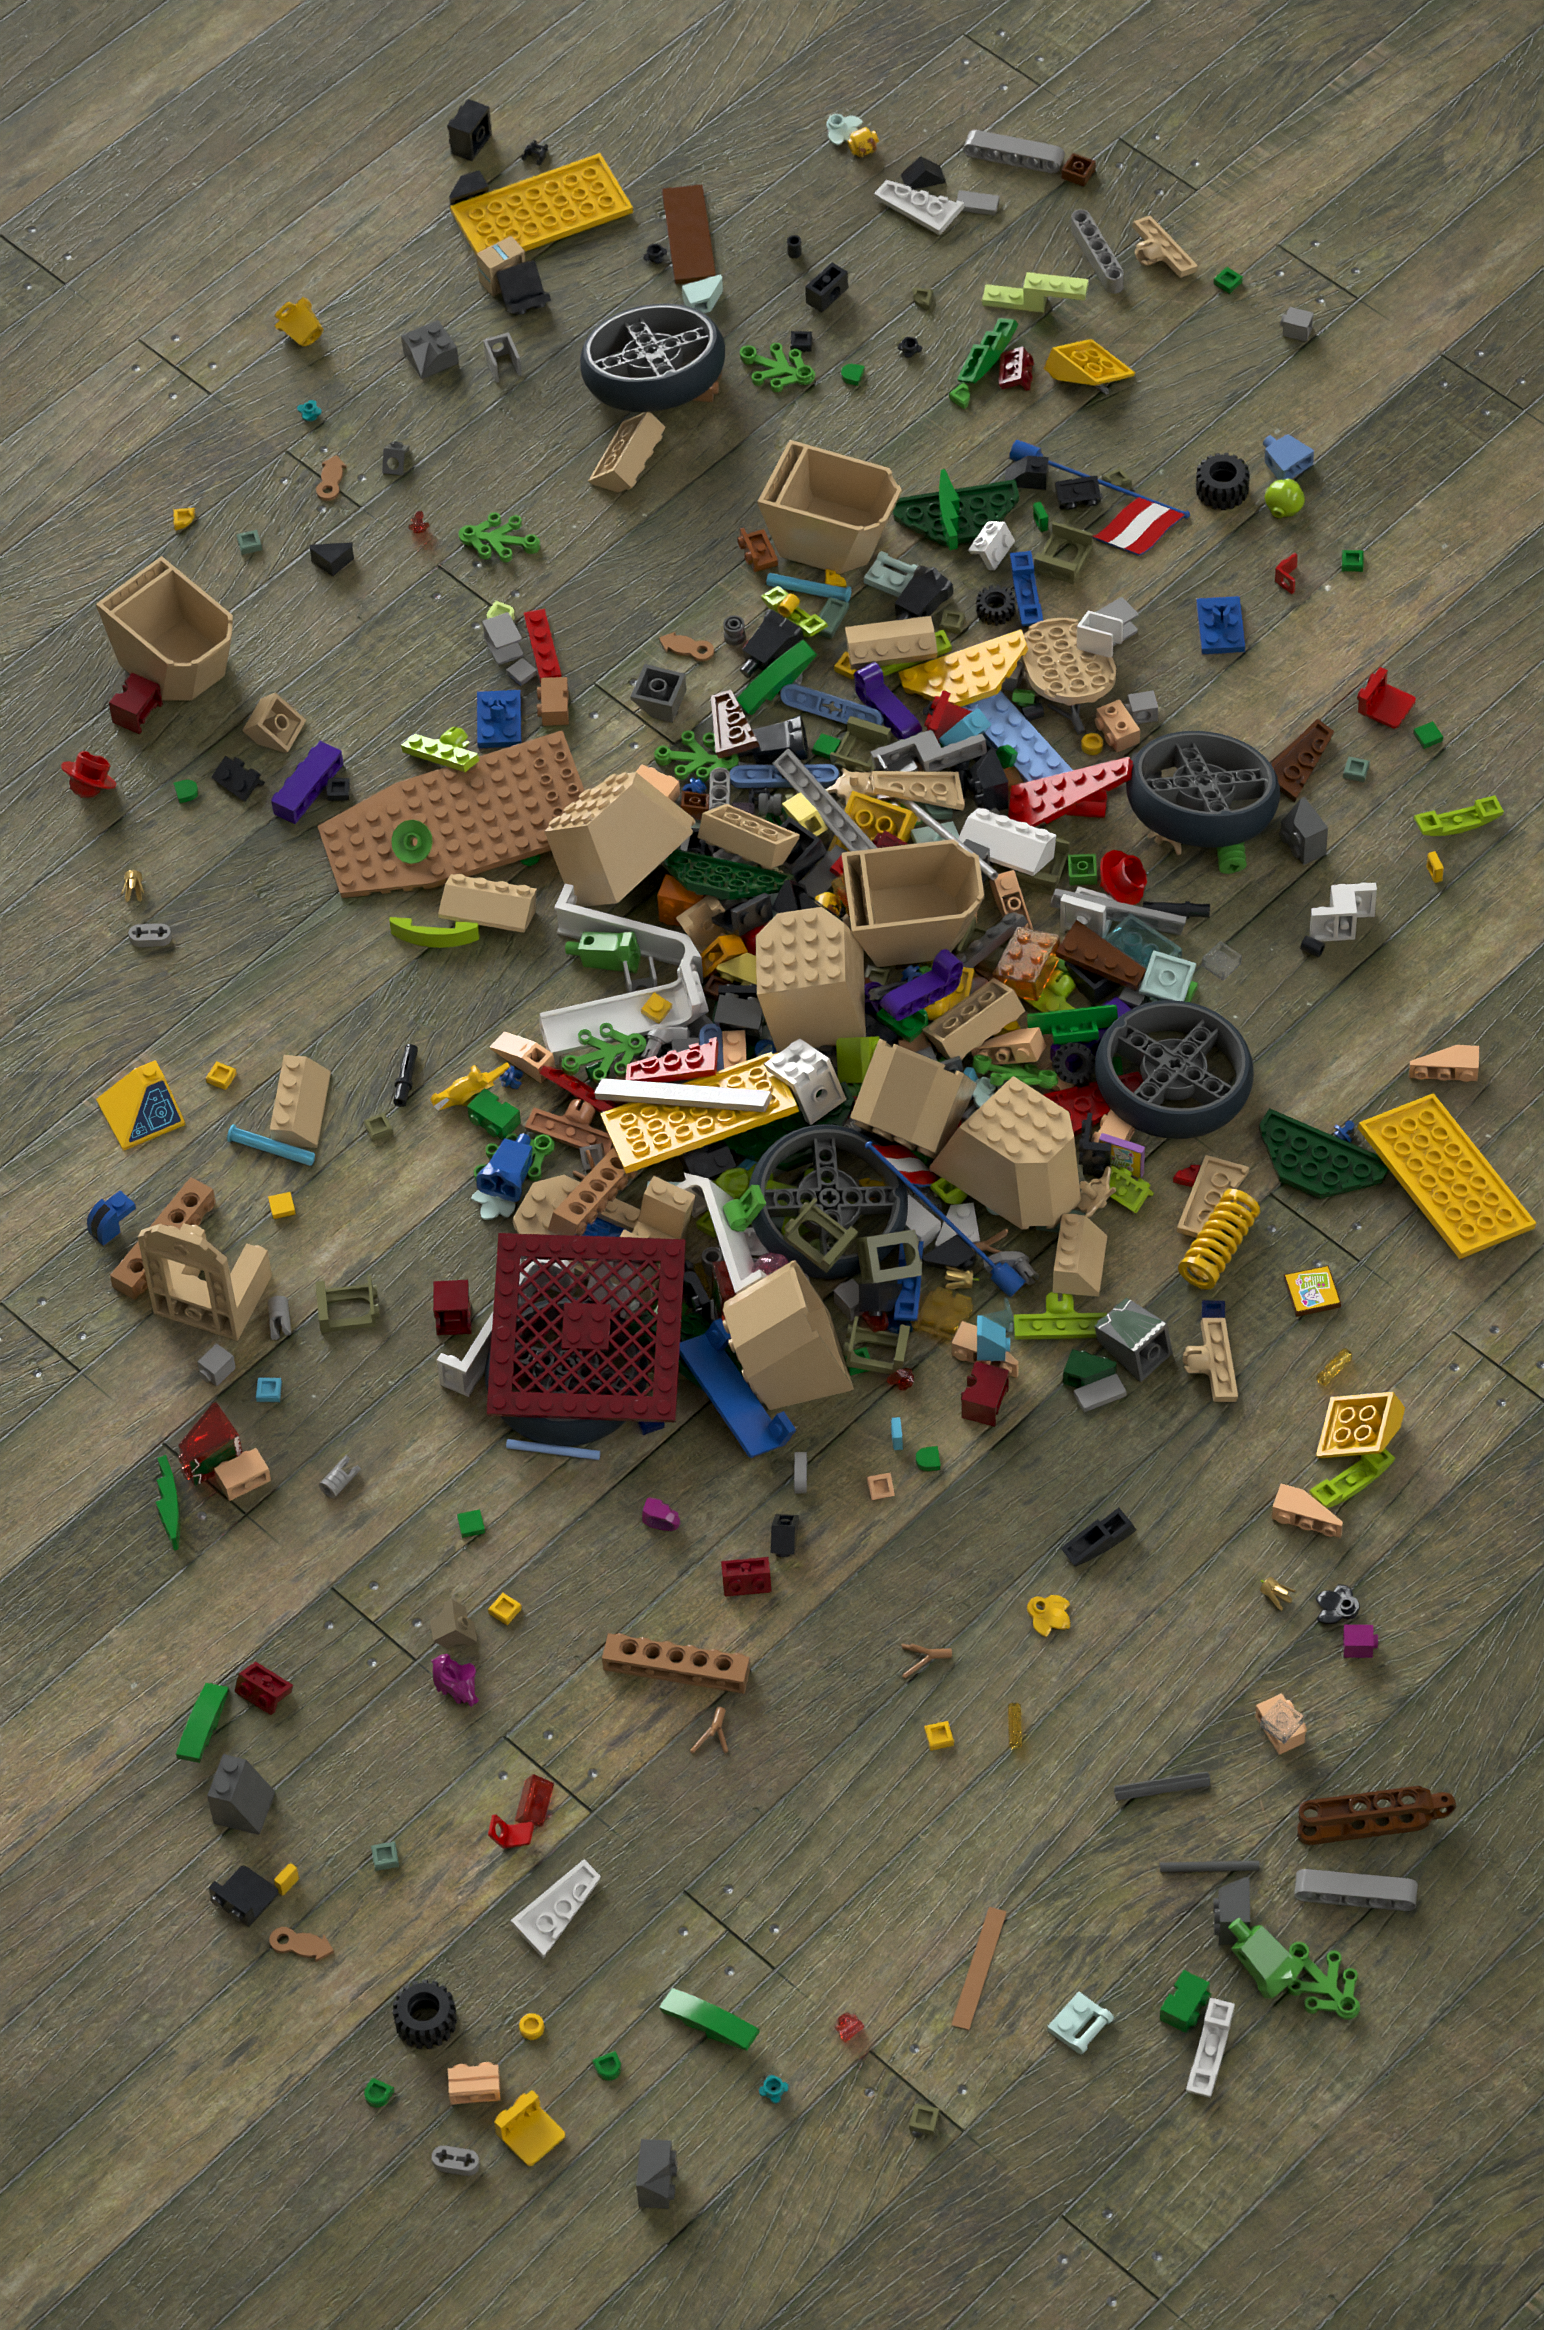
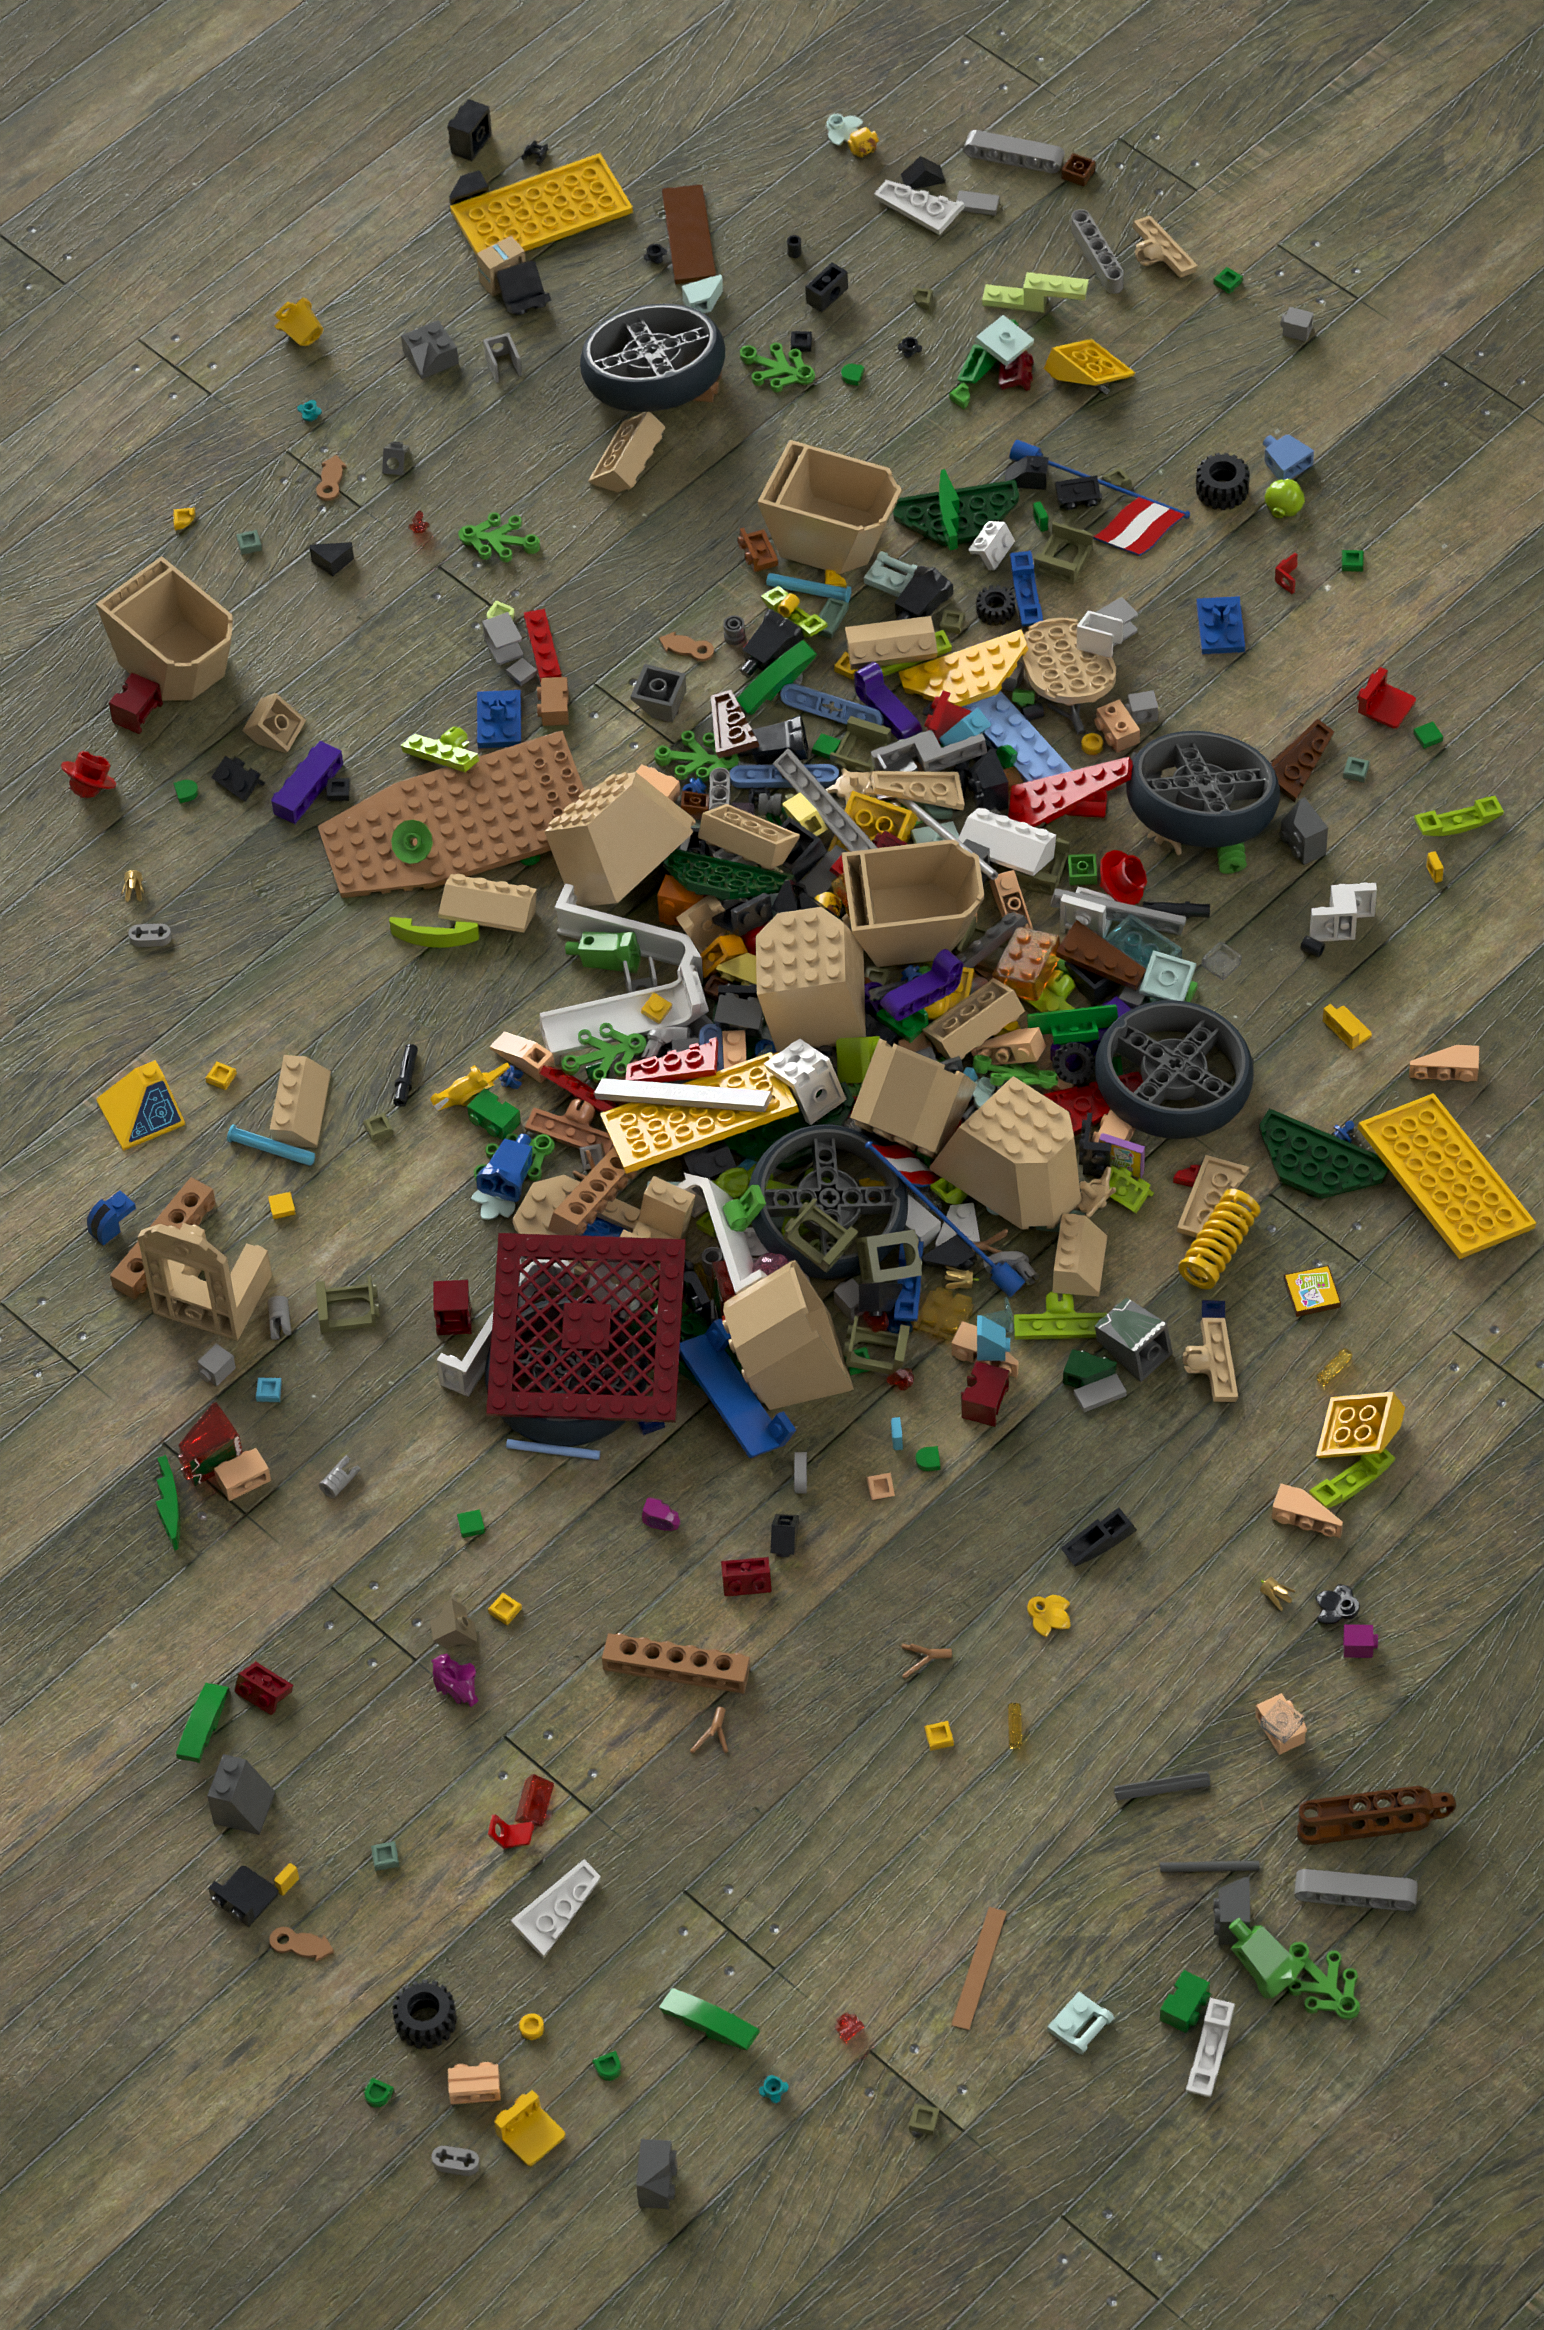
(1004, 340): none -> light aqua plate
(1346, 1026): none -> yellow panel

